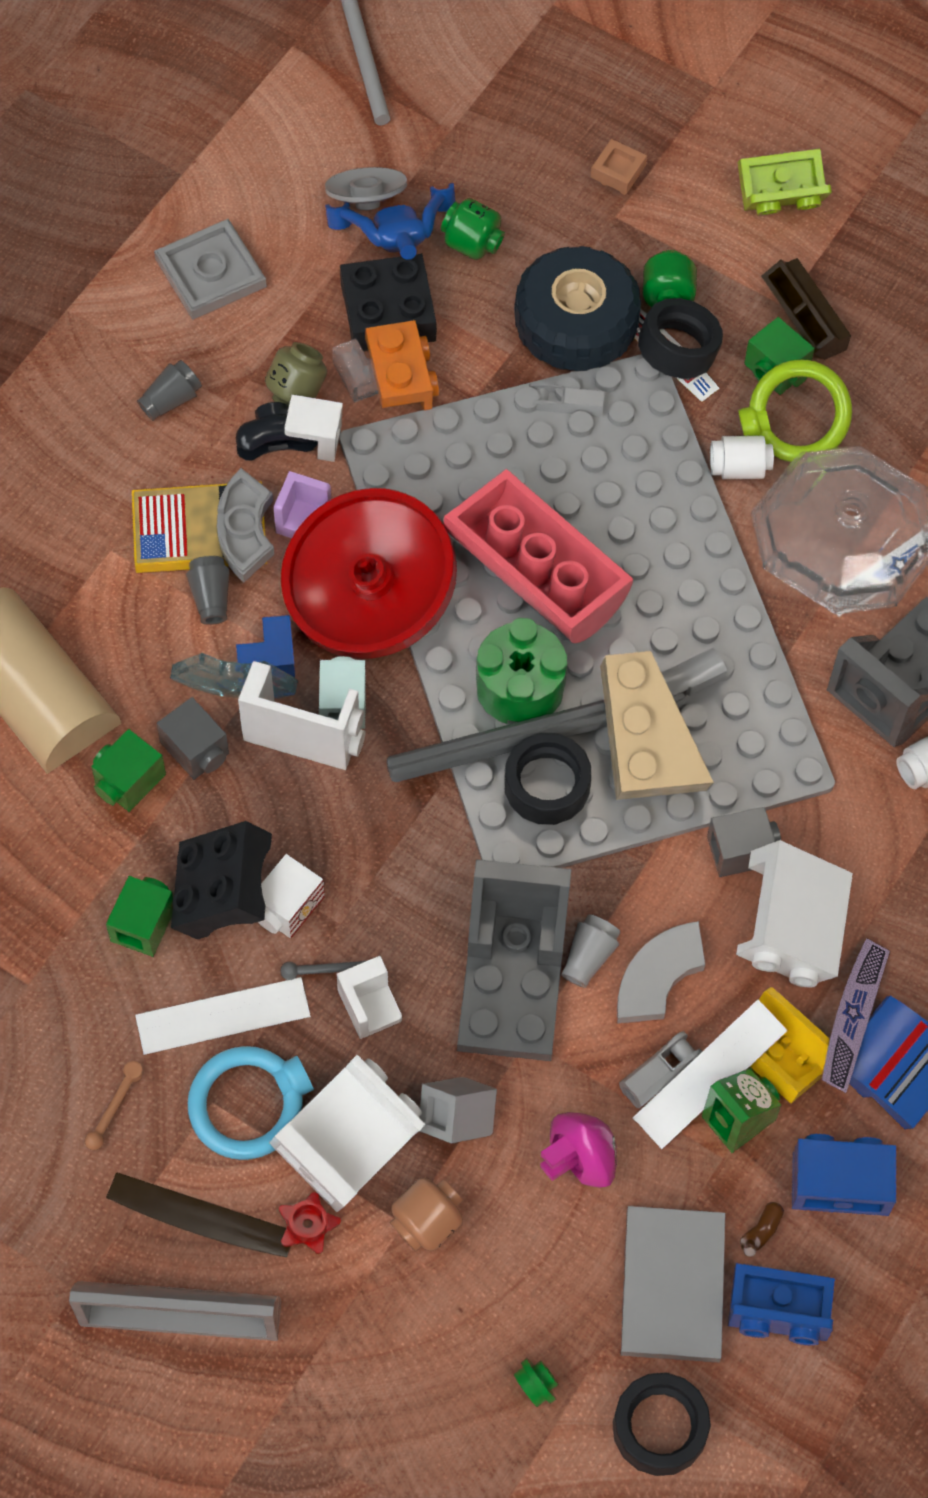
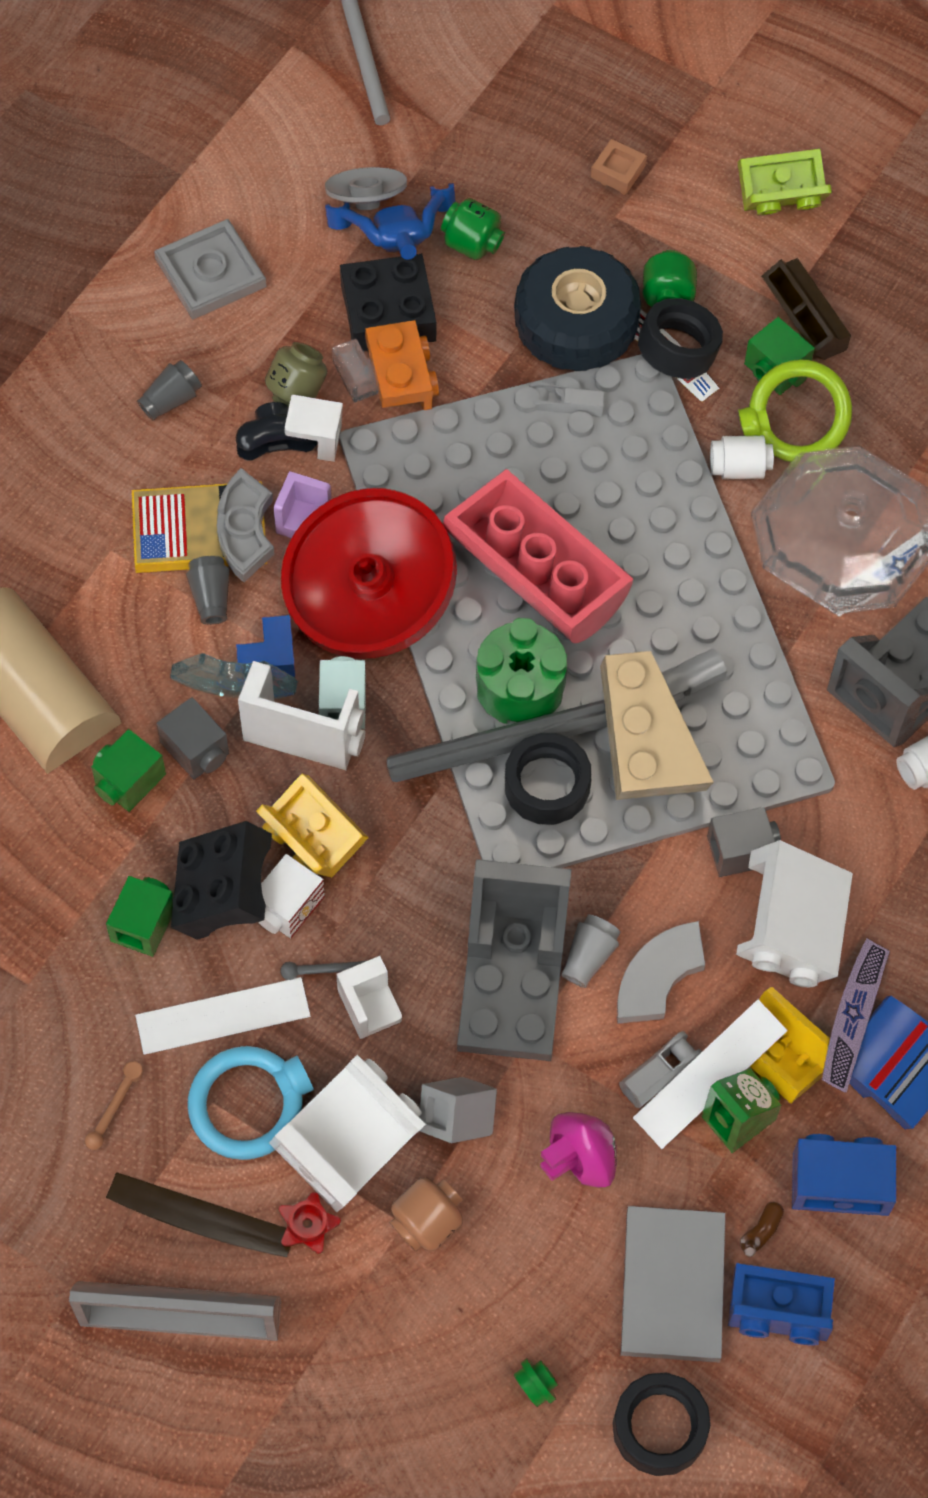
(312, 827): none -> yellow bracket

